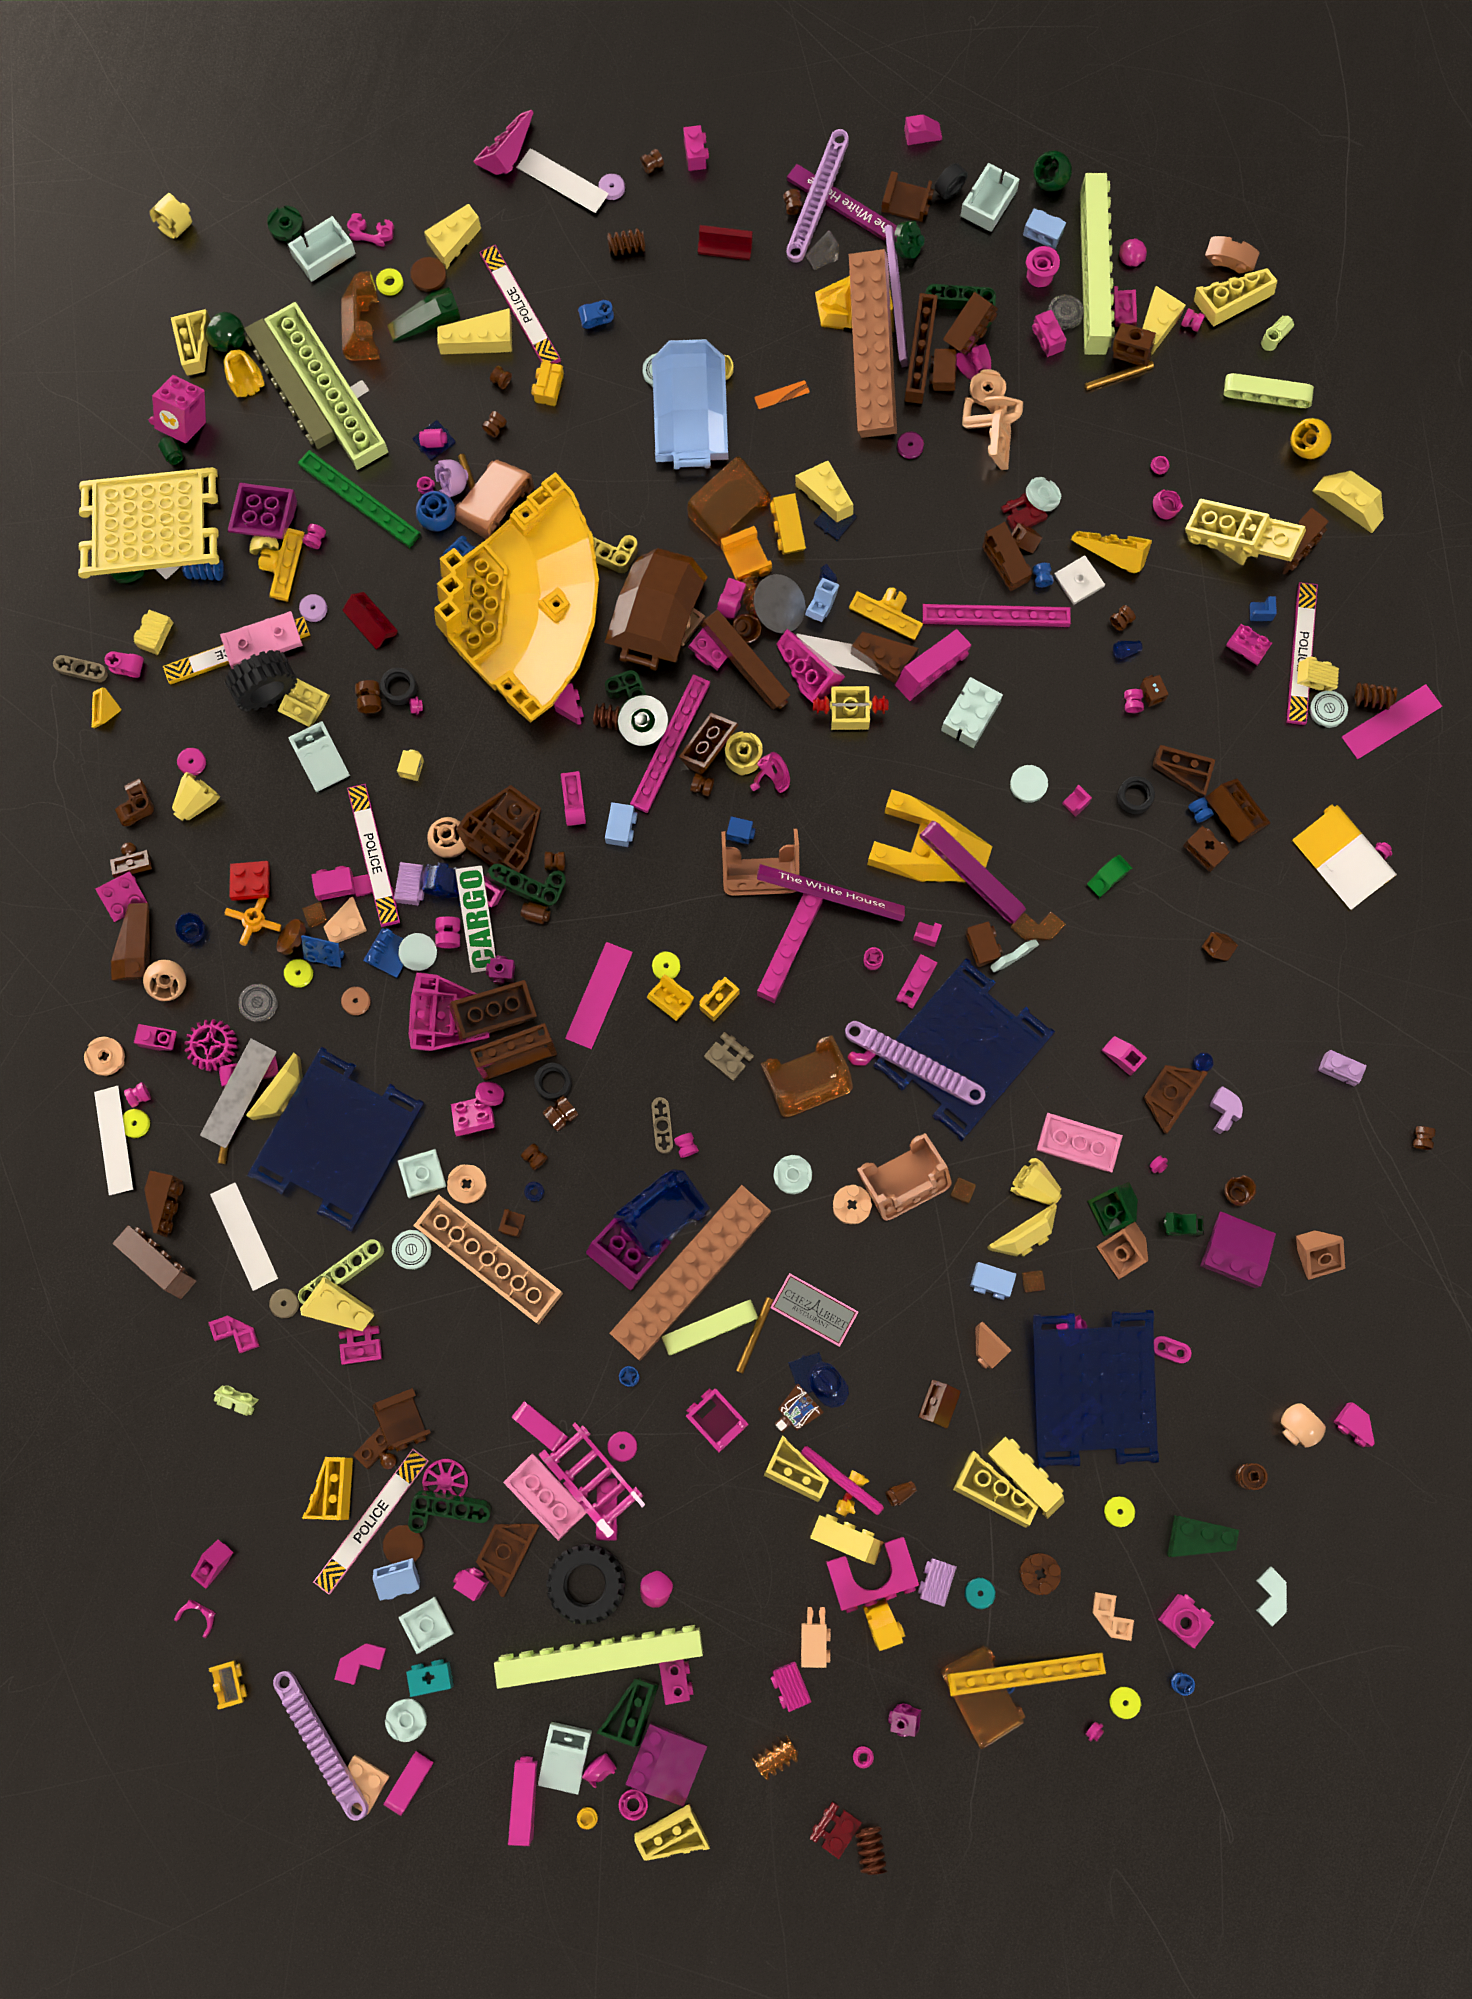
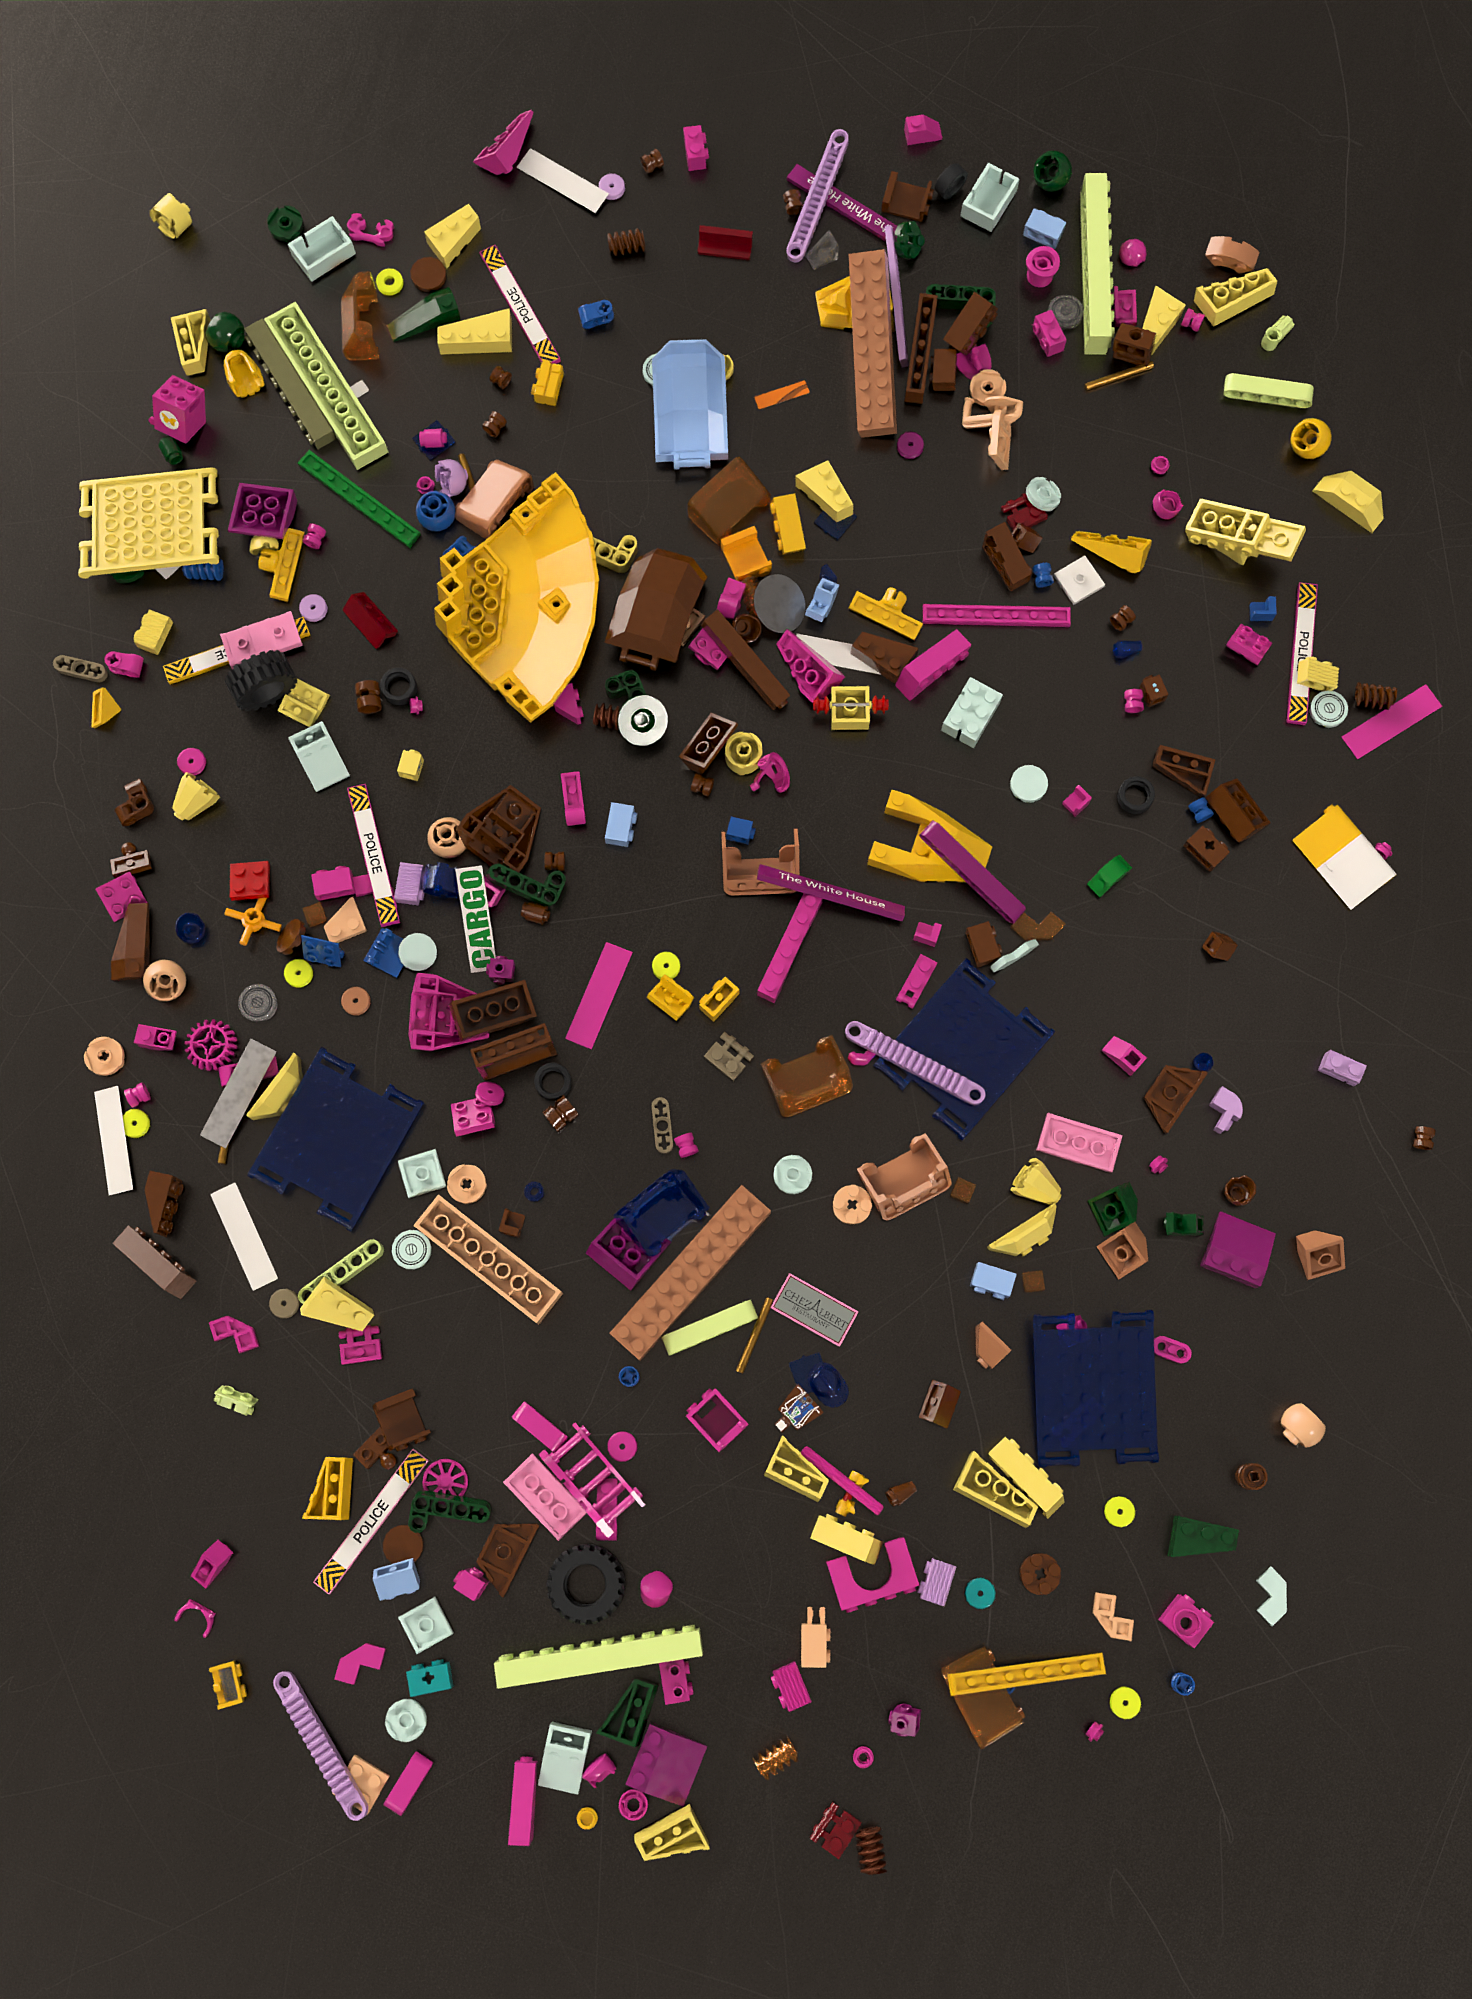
(447, 932): dark pink wheel -> none
(534, 1156): reddish brown wheel -> none
(670, 743): dark pink plate -> none
(875, 955): dark pink wheel -> none
(883, 1625): yellow wedge -> none
(1315, 529): reddish brown slope -> none
(1357, 1423): dark pink slope -> none

